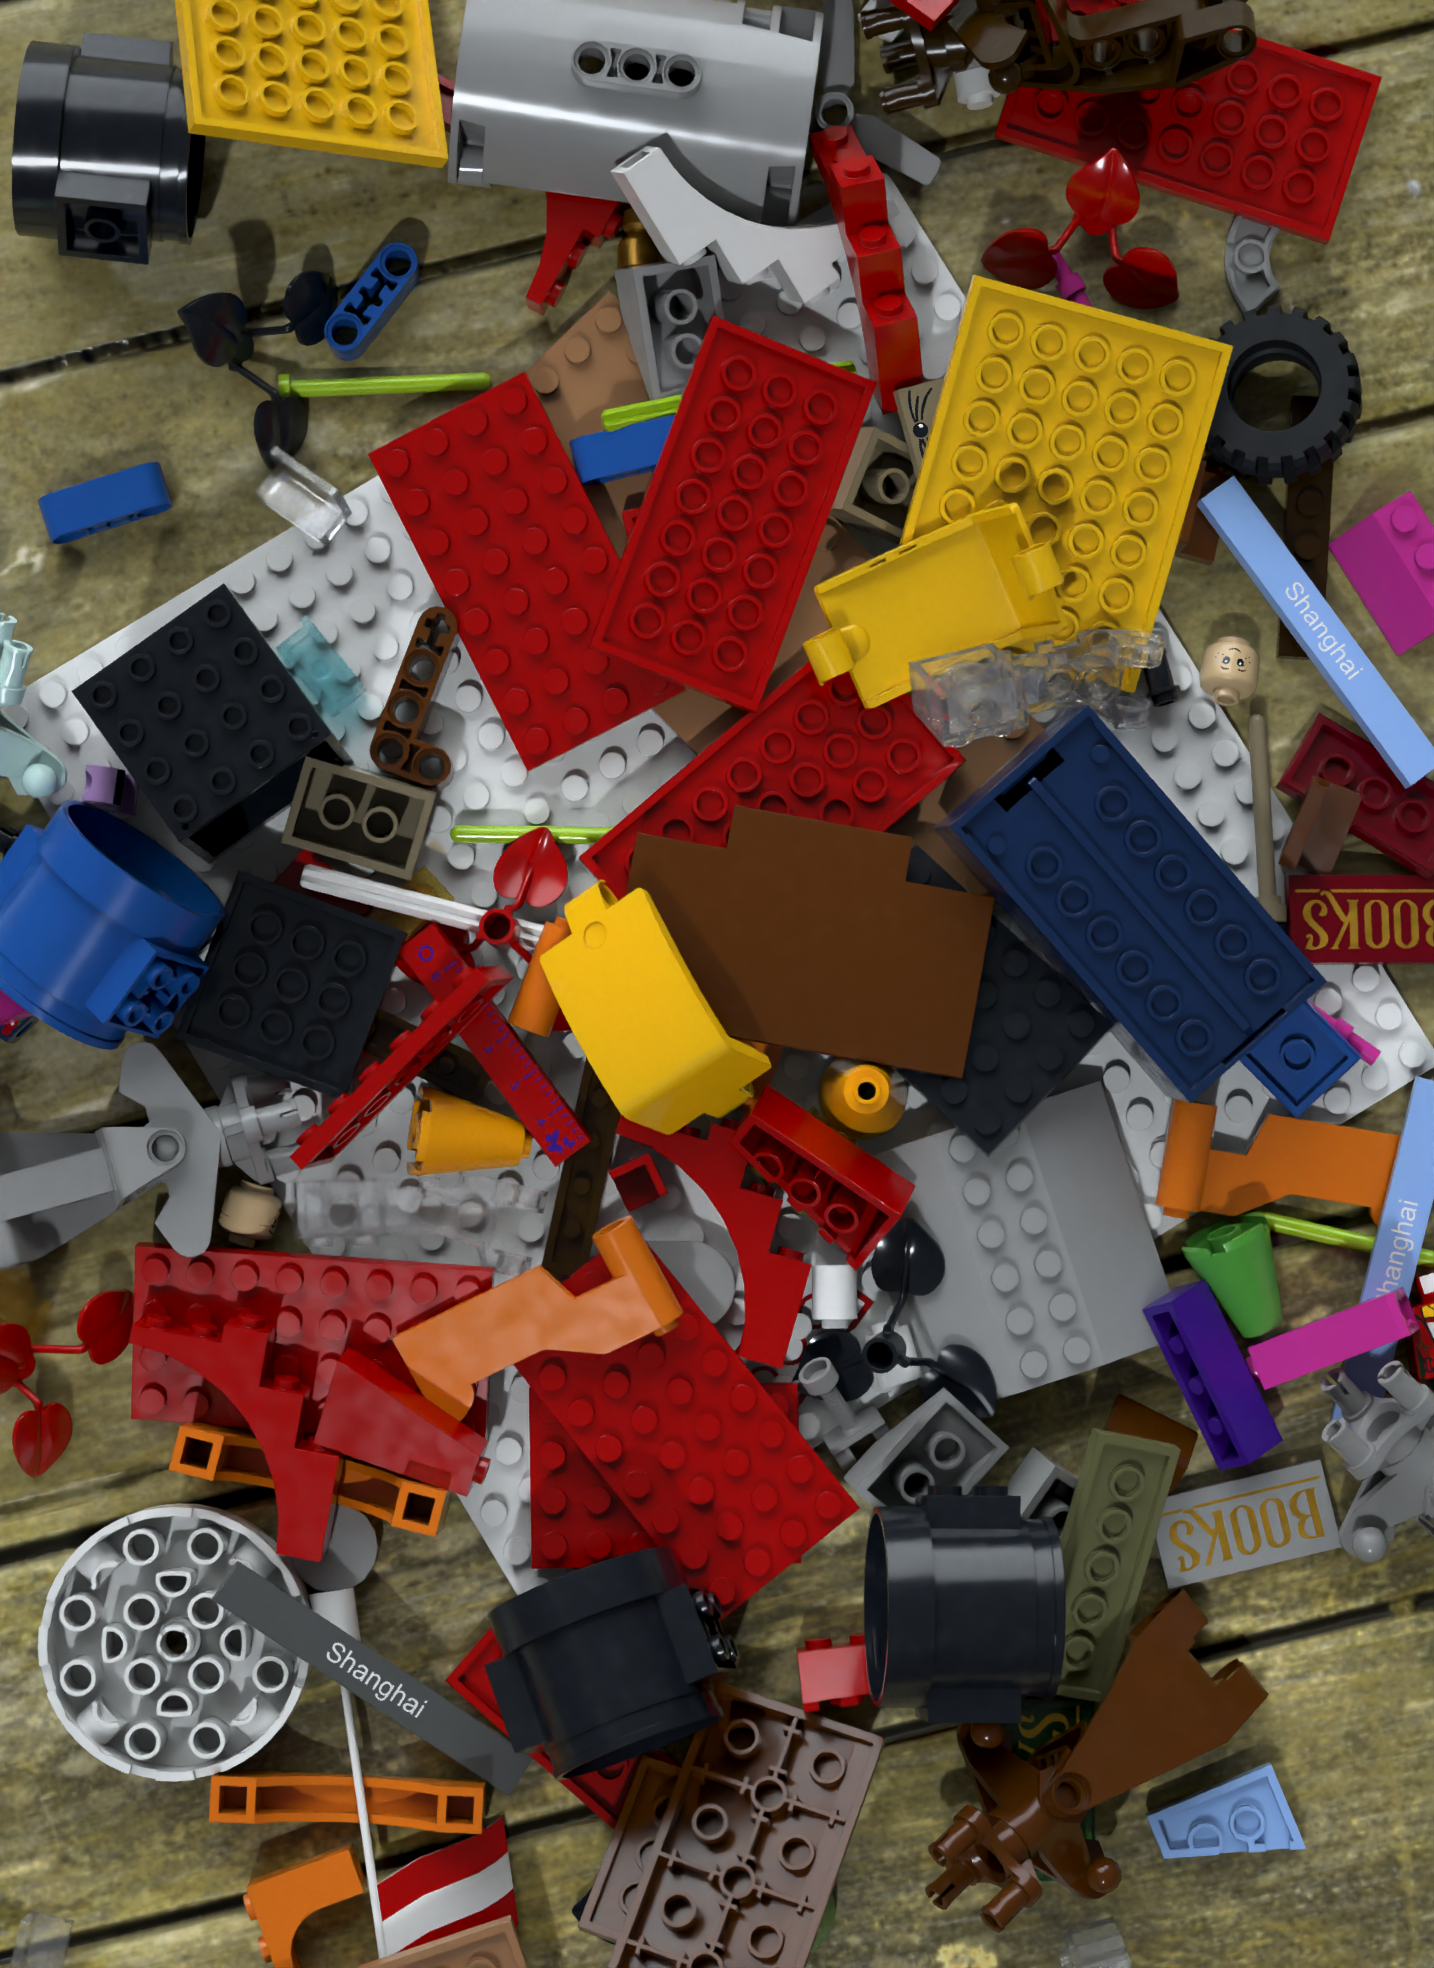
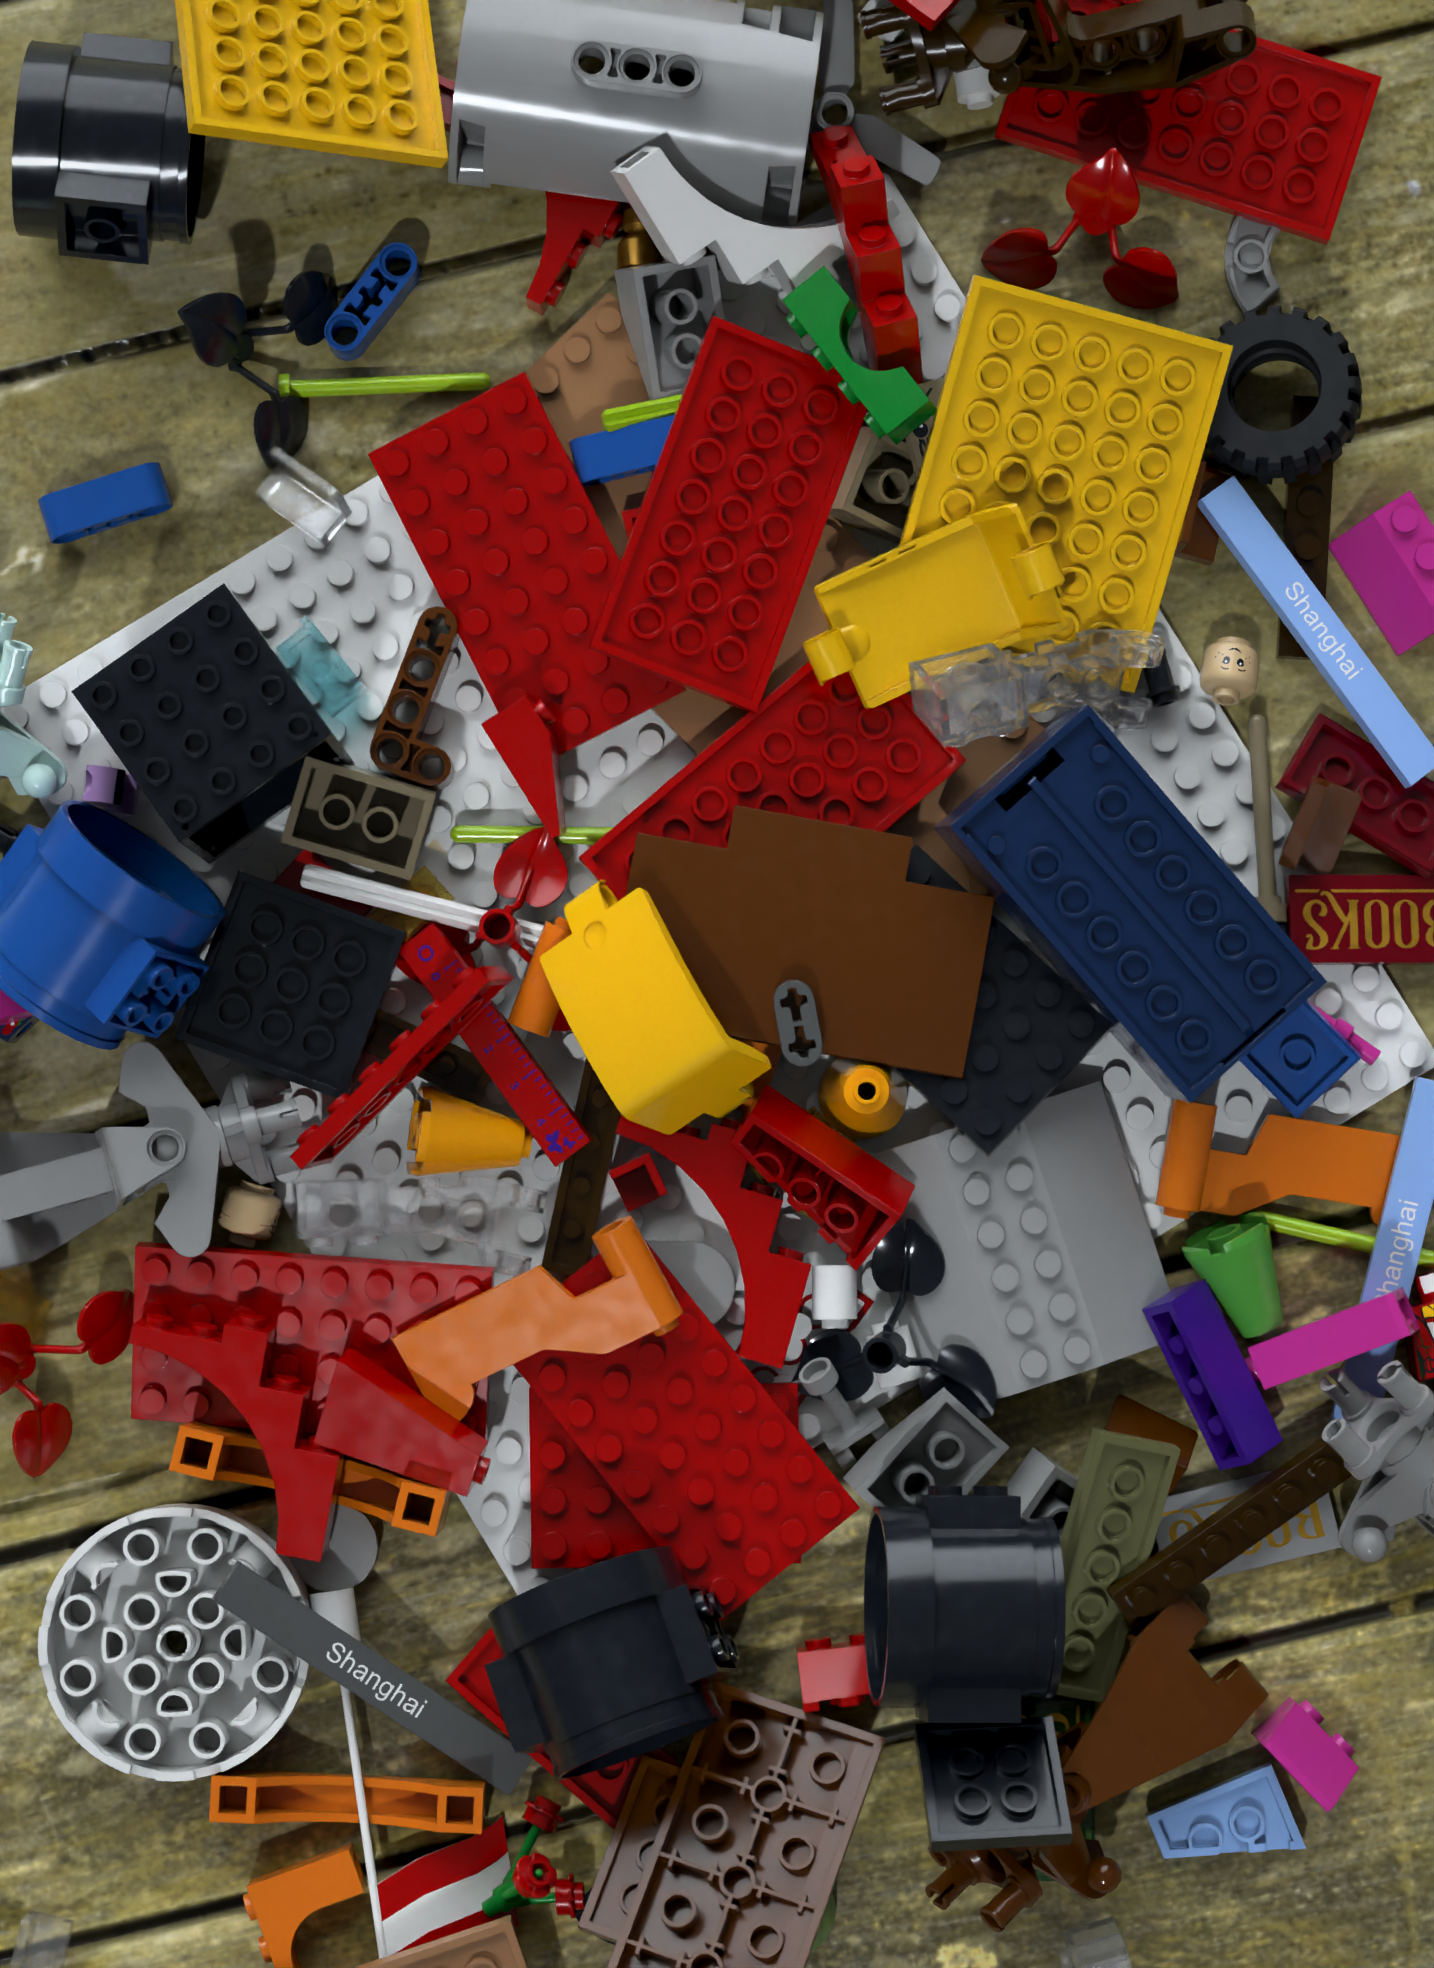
(531, 754): none -> red slope
(533, 1876): none -> red plant
(786, 1023): none -> dark grey beam
(890, 396): none -> green arch
(992, 1785): none -> black plate
(1070, 285): dark pink bar -> none
(1228, 1533): none -> dark brown plate
(1307, 1751): none -> dark pink slope

